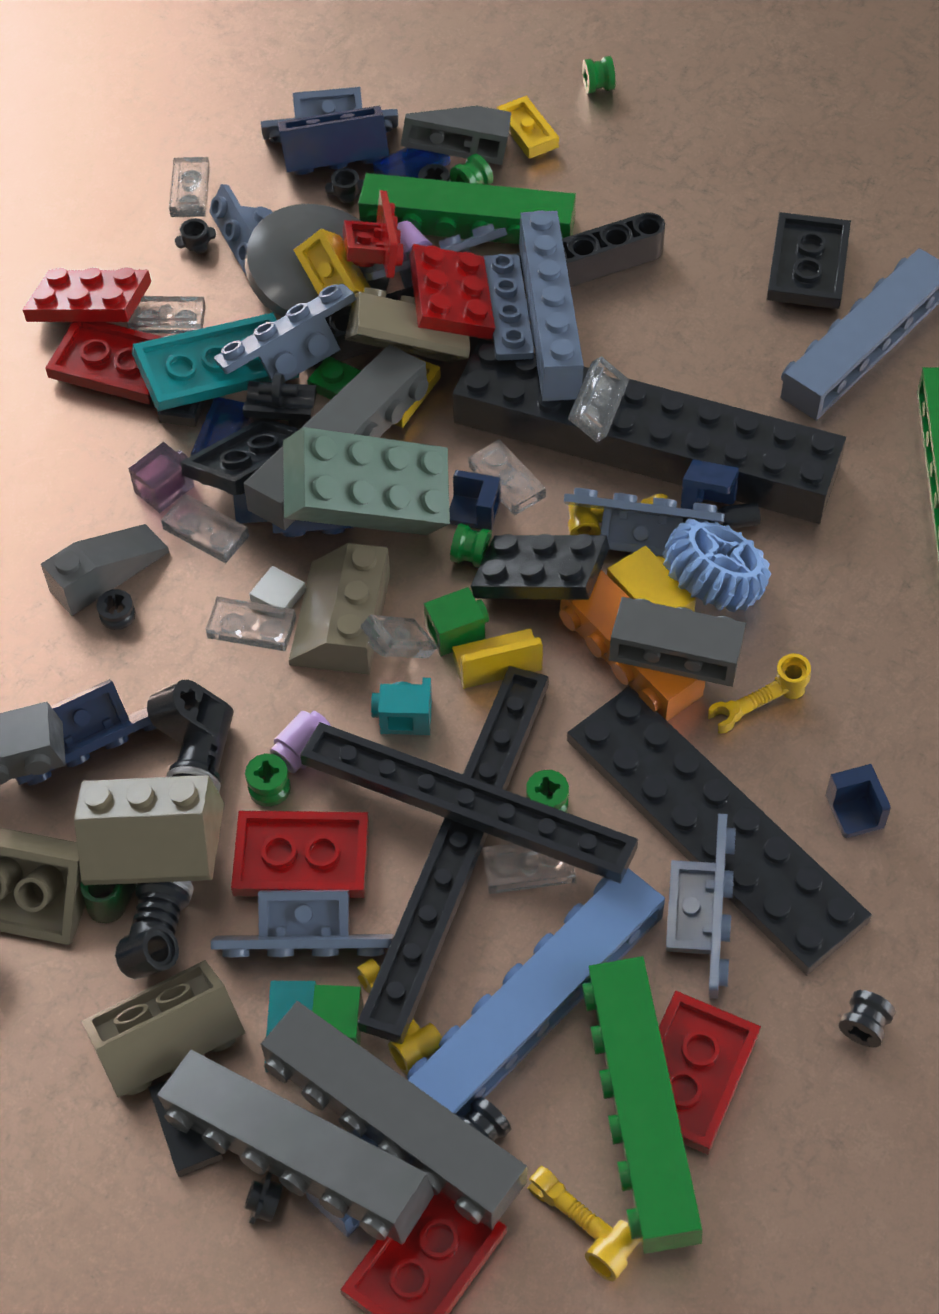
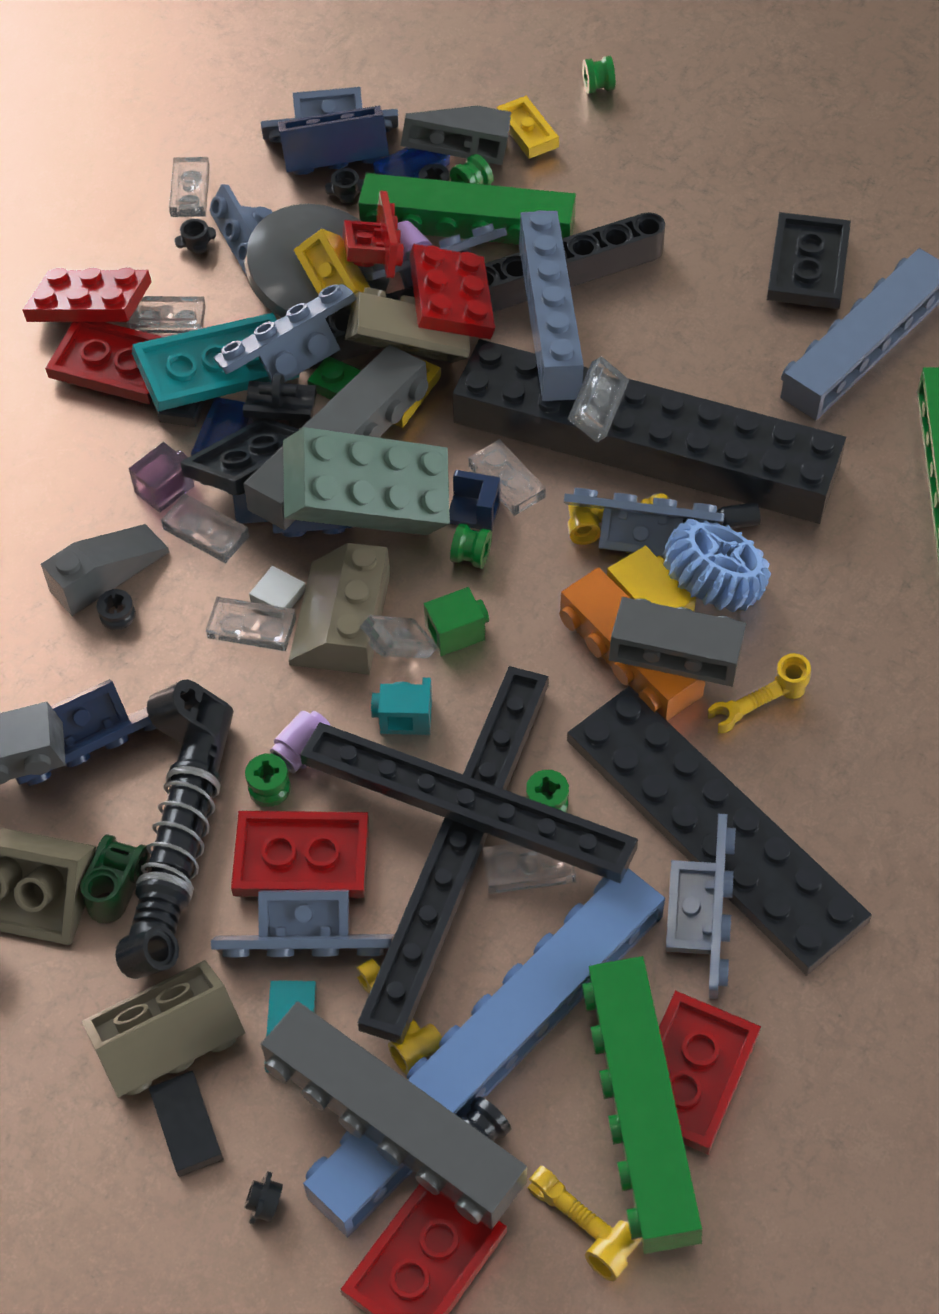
(148, 829): dark tan slope -> none
(297, 1147): dark grey brick -> none
(340, 1008): green brick -> none
(490, 658): yellow panel -> none
(510, 308): sand blue bracket -> none
(540, 567): black plate -> none
(710, 483): dark blue panel -> none
(858, 801): dark blue panel -> none
(867, 1018): black wheel -> none

